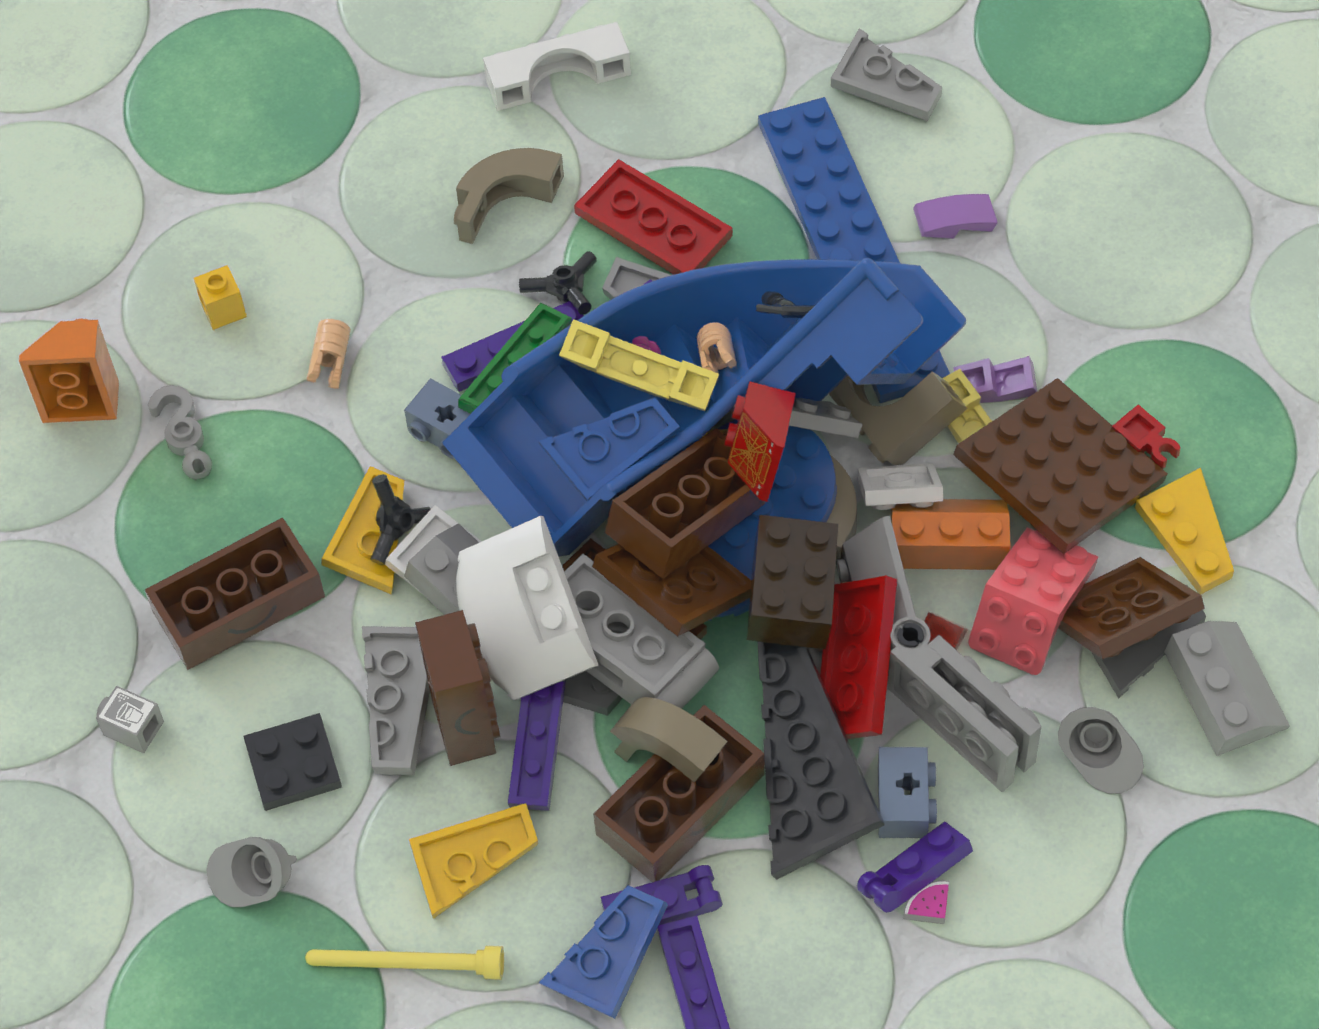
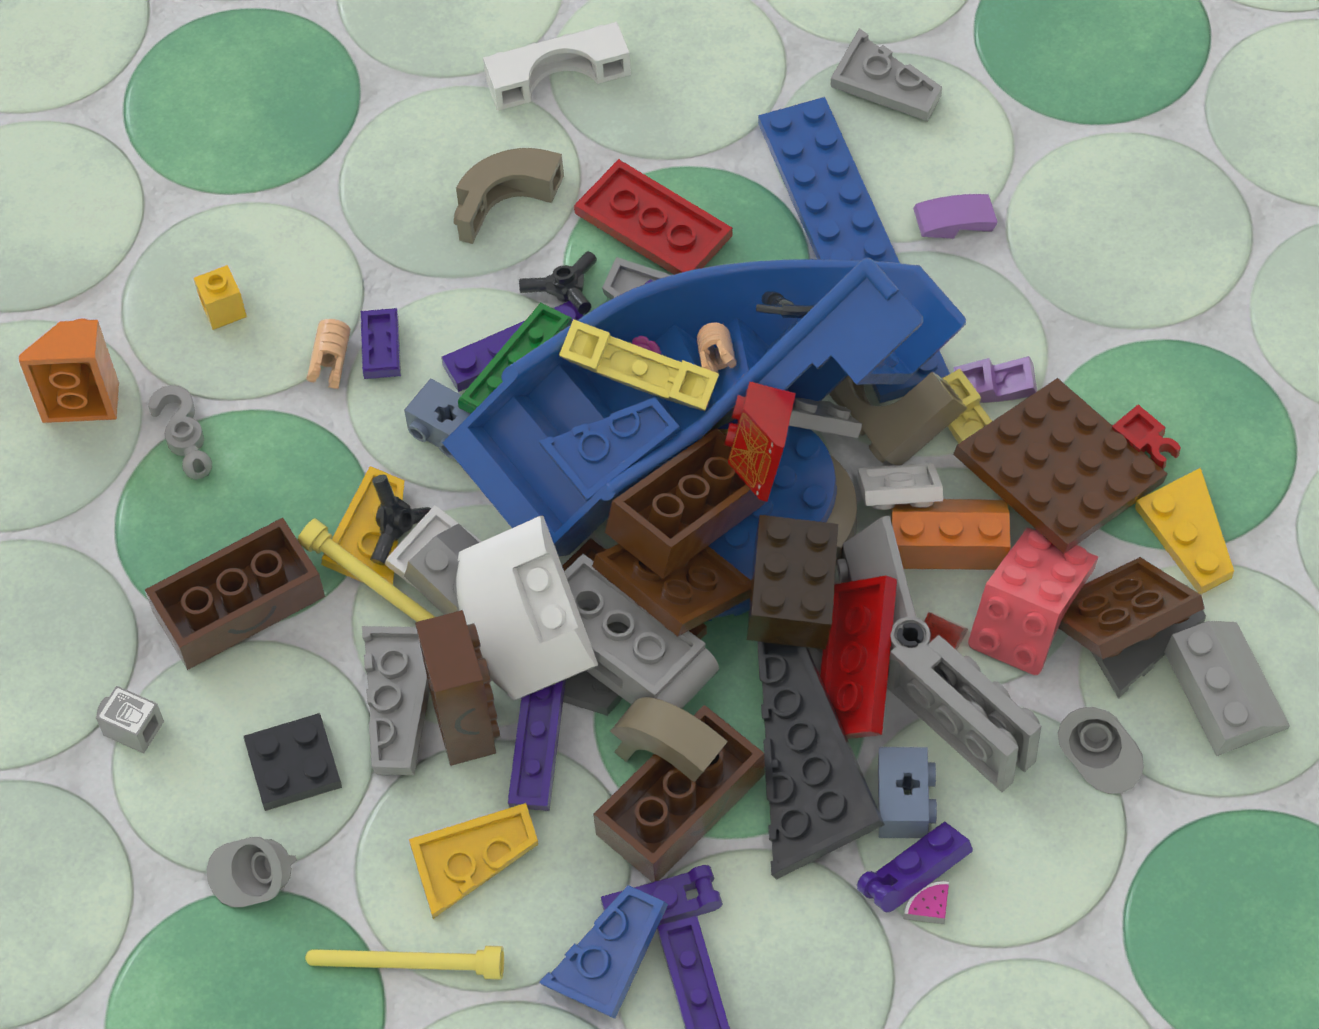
(316, 538): none -> light yellow piece
(380, 343): none -> dark purple plate

